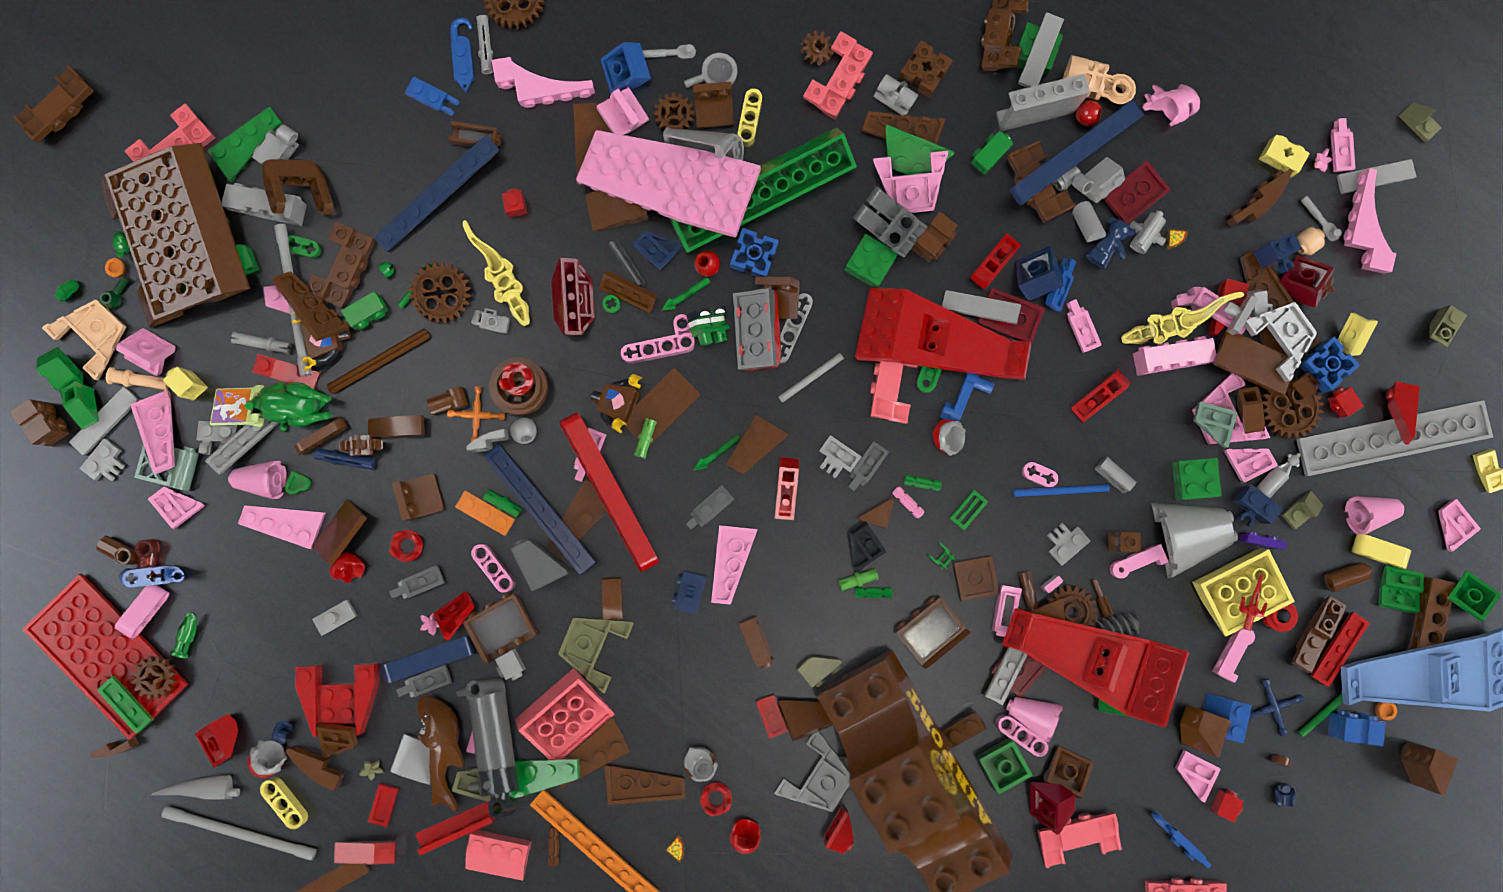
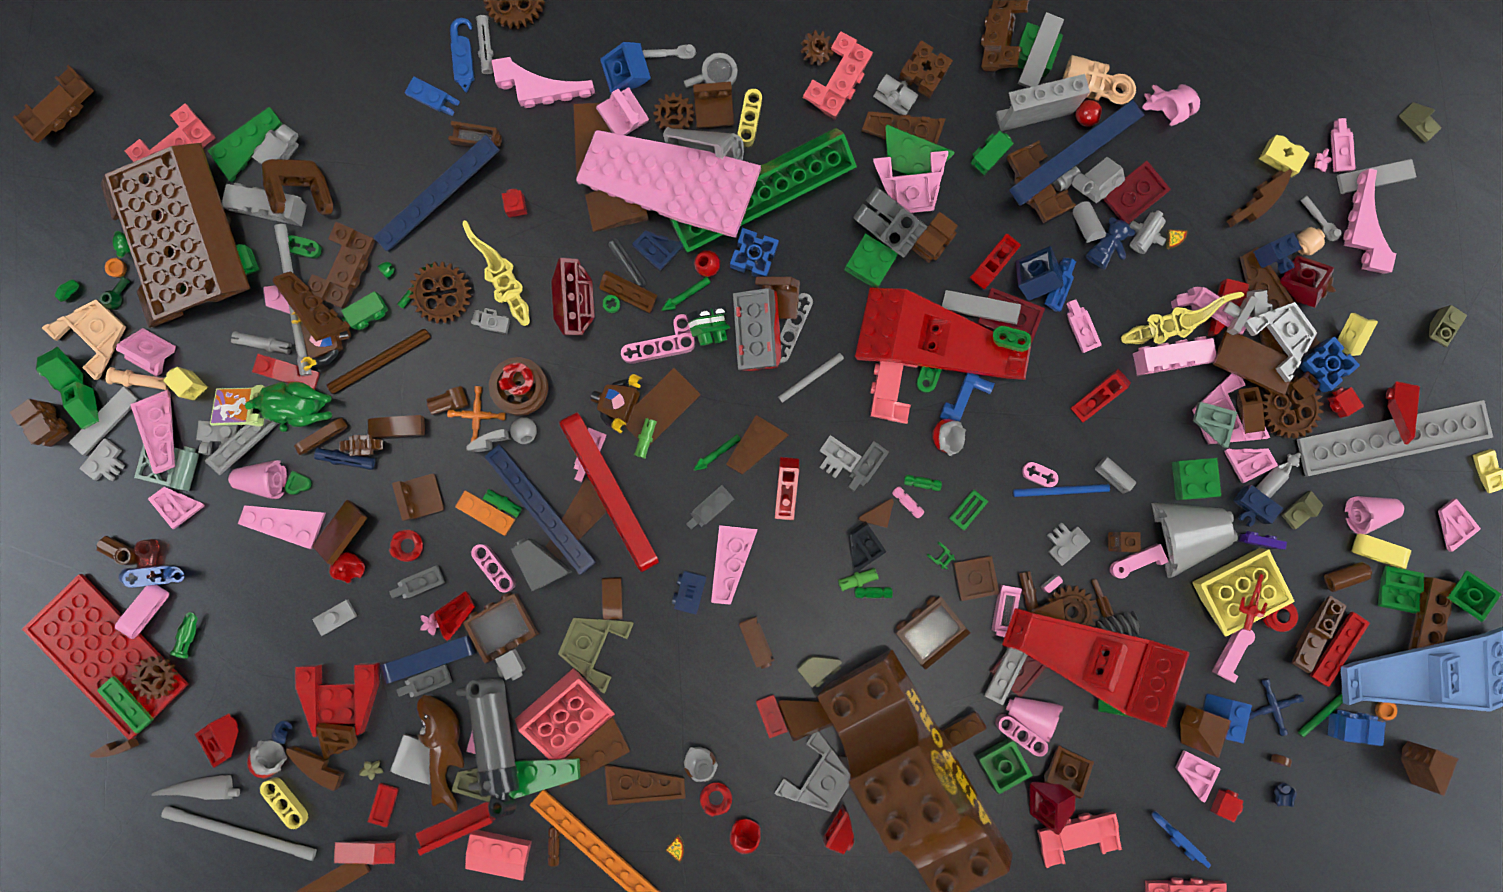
(1012, 336): none -> green plate

